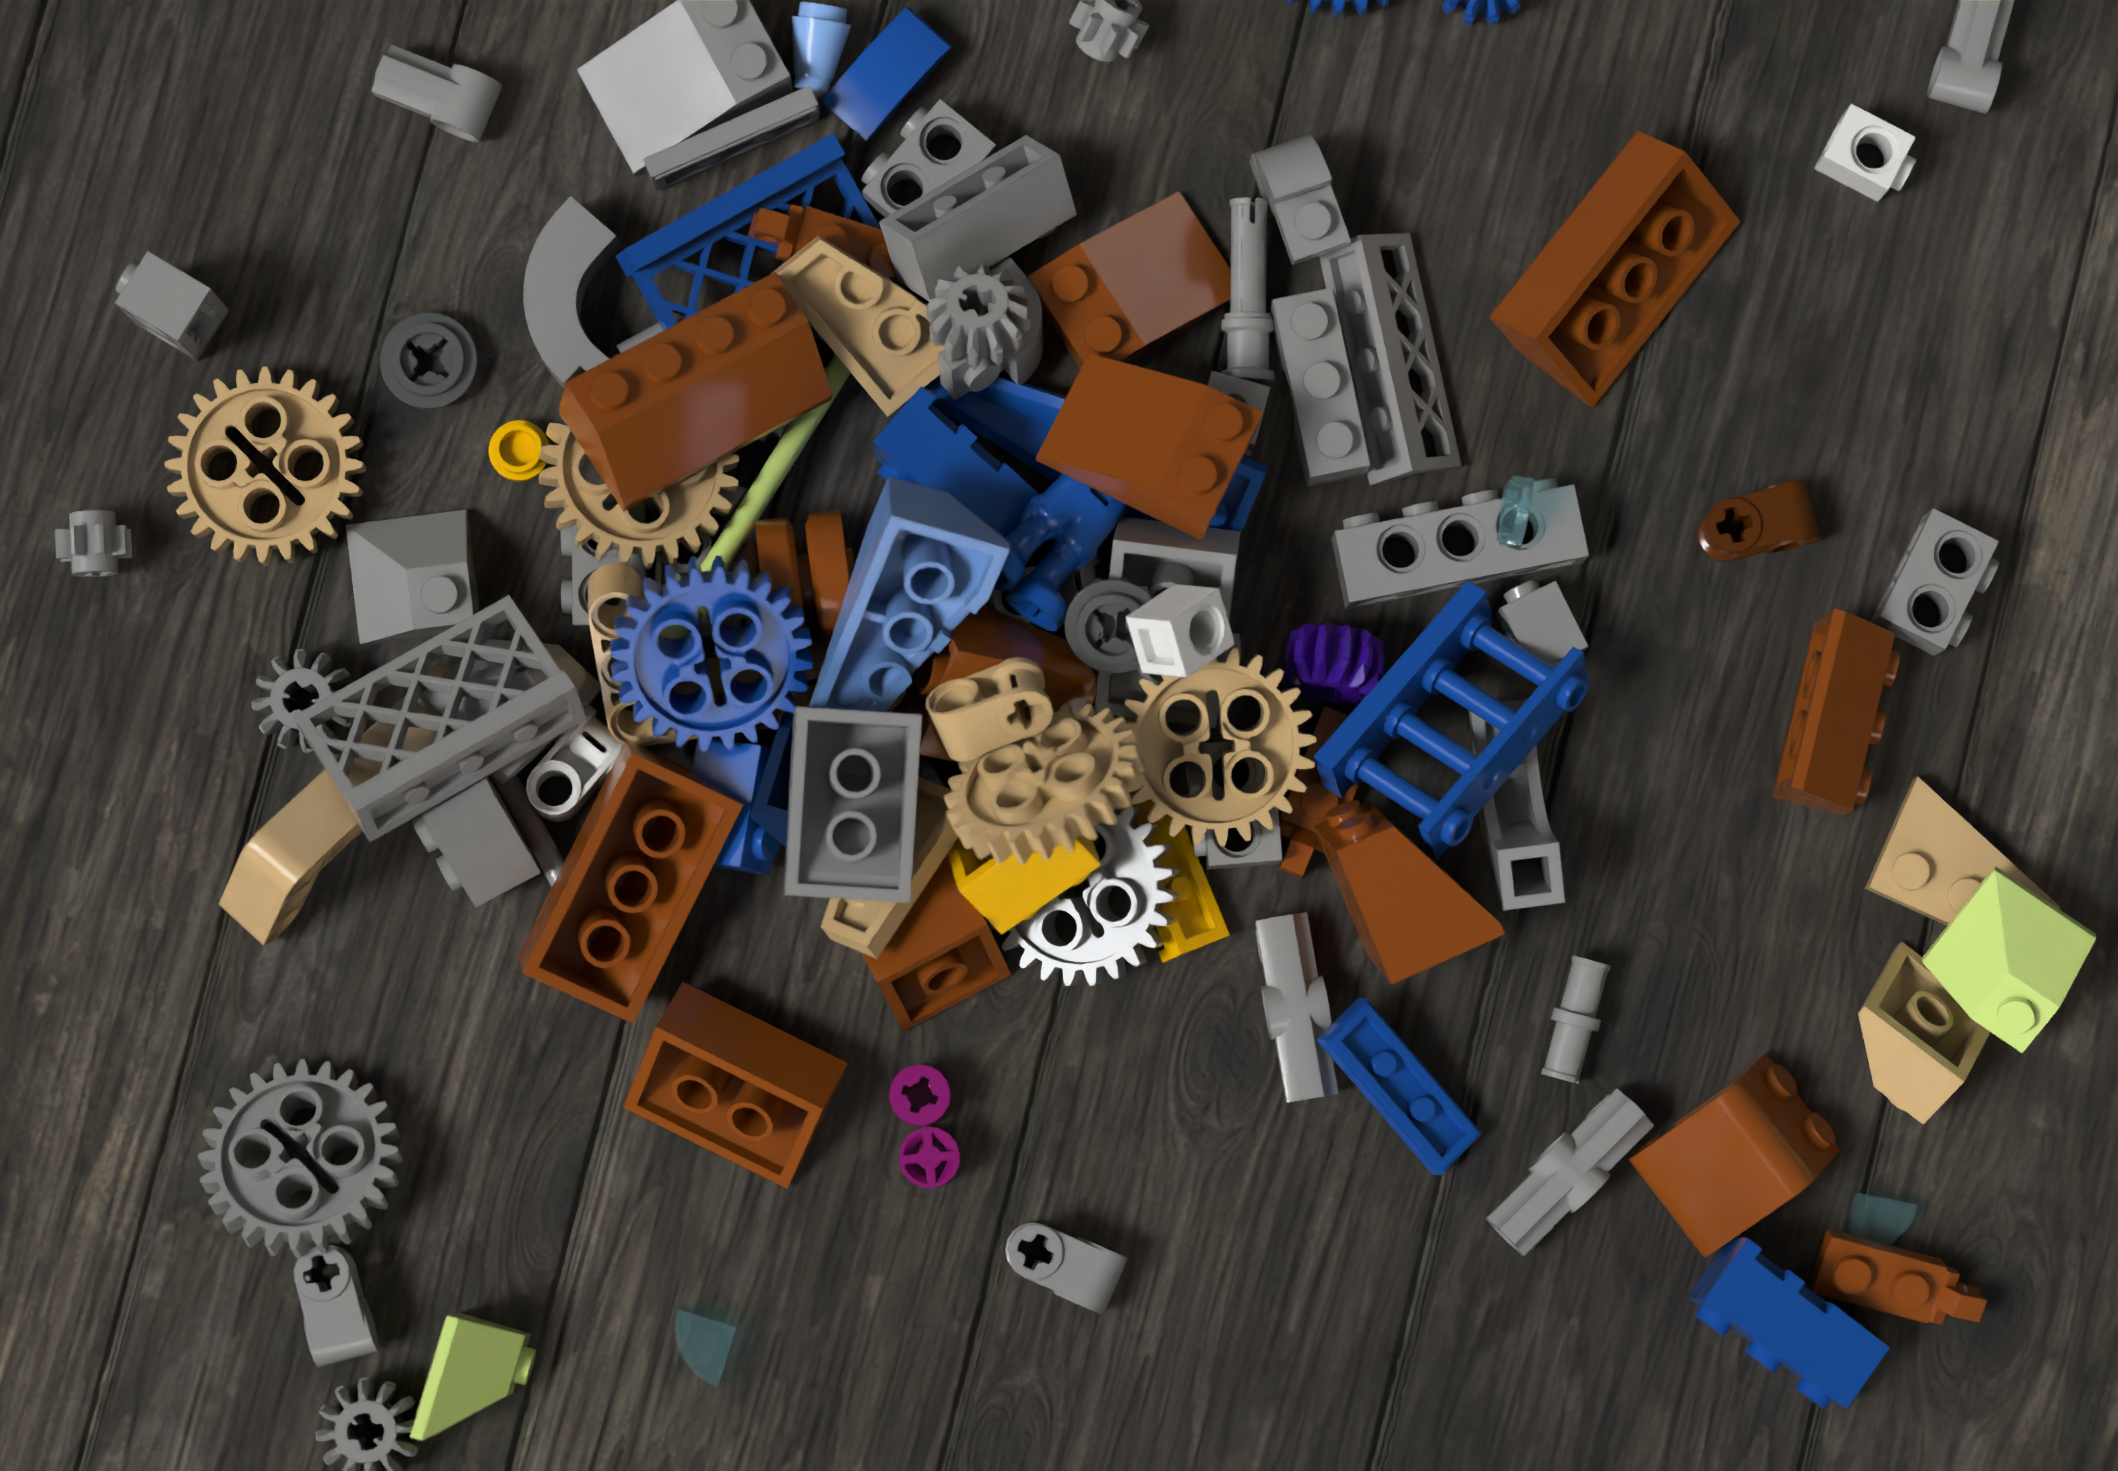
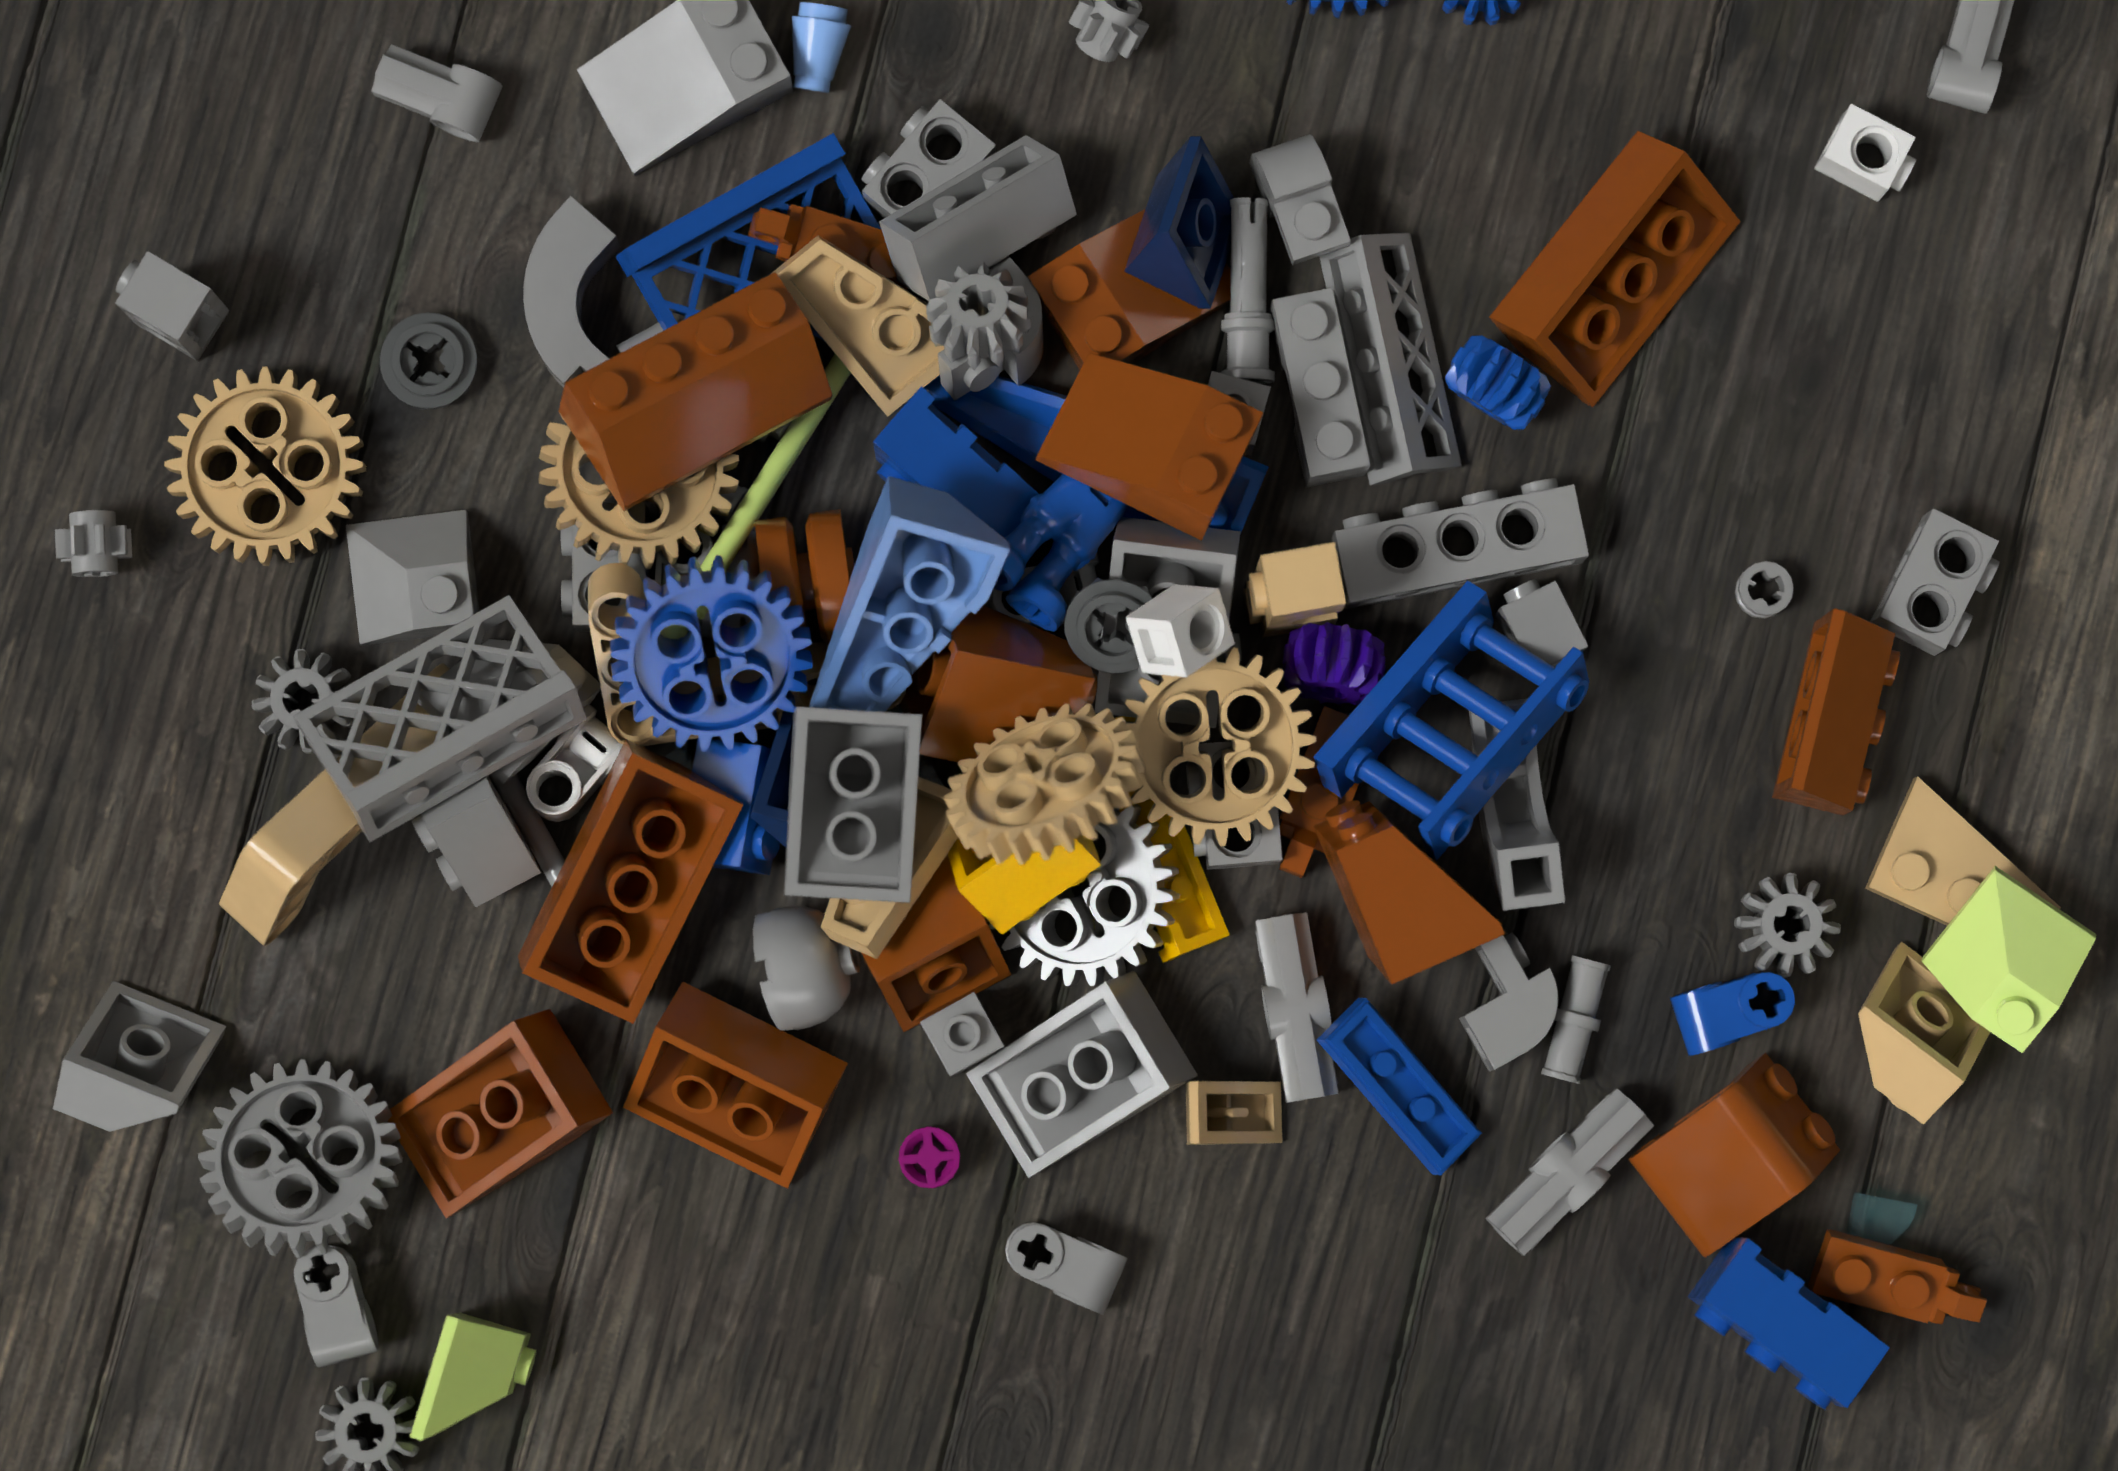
(134, 1060): none -> light grey slope
(498, 1111): none -> dark orange slope
(516, 450): yellow plate -> none
(704, 1344): clear light blue tile -> none
(732, 138): light grey tile -> none
(803, 967): none -> light grey cylinder
(887, 73): blue slope -> none
(922, 1097): magenta wheel -> none
(962, 1034): none -> light grey brick
(986, 712): tan piece -> none
(1081, 1073): none -> light grey slope
(1185, 228): none -> dark blue slope
(1233, 1112): none -> tan slope
(1295, 589): none -> tan arch
(1497, 382): none -> blue gear
(1515, 511): clear light blue tile -> none
(1521, 1013): none -> light grey brick
(1722, 1012): none -> blue piece
(1768, 519): reddish brown piece -> none
(1768, 571): none -> light grey bush
(1798, 944): none -> light grey gear

